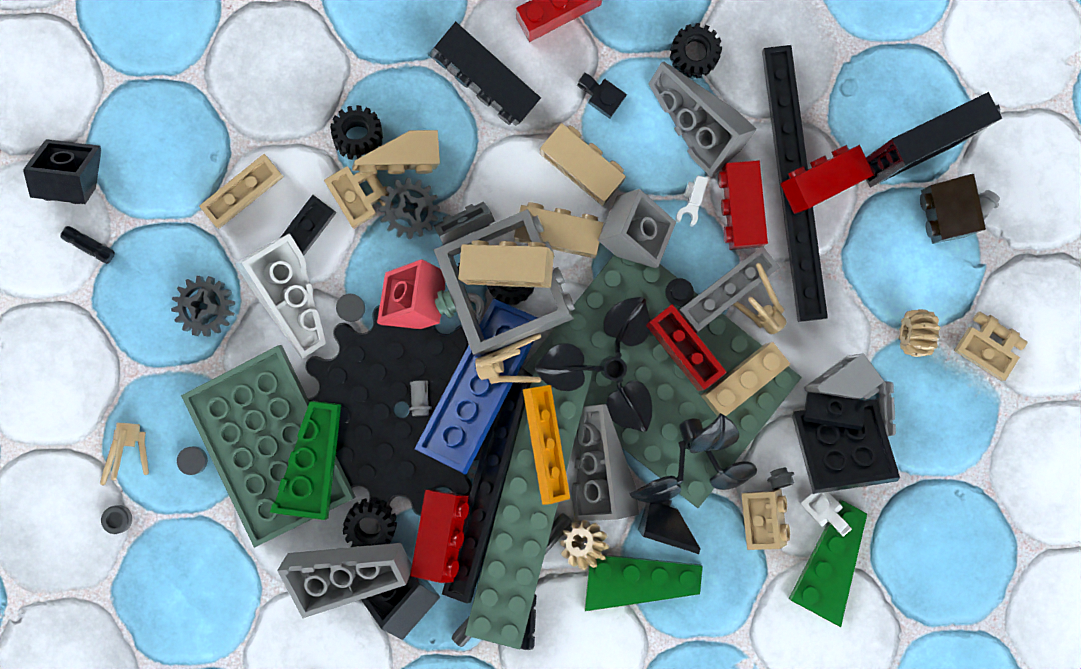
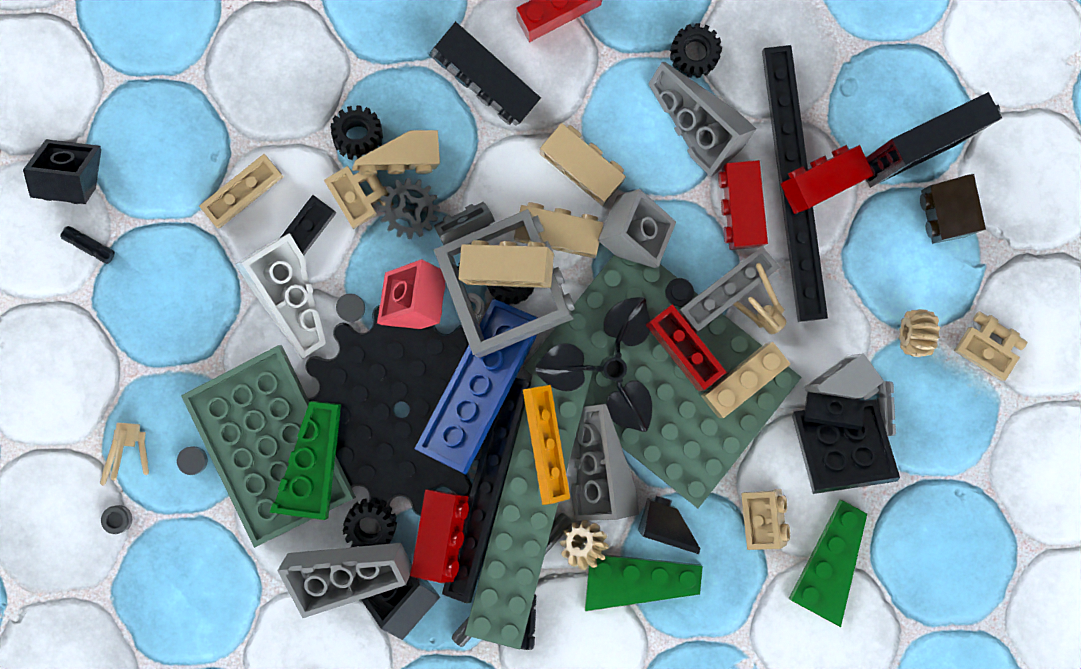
(200, 317): dark grey gear -> none
(419, 399): light grey pin -> none
(445, 303): sand green plate -> none
(492, 364): tan plant -> none
(604, 97): black plate -> none
(694, 193): white plate -> none
(716, 436): black plant -> none
(781, 478): dark grey plate -> none
(824, 508): white plate -> none
(988, 201): light grey pin -> none

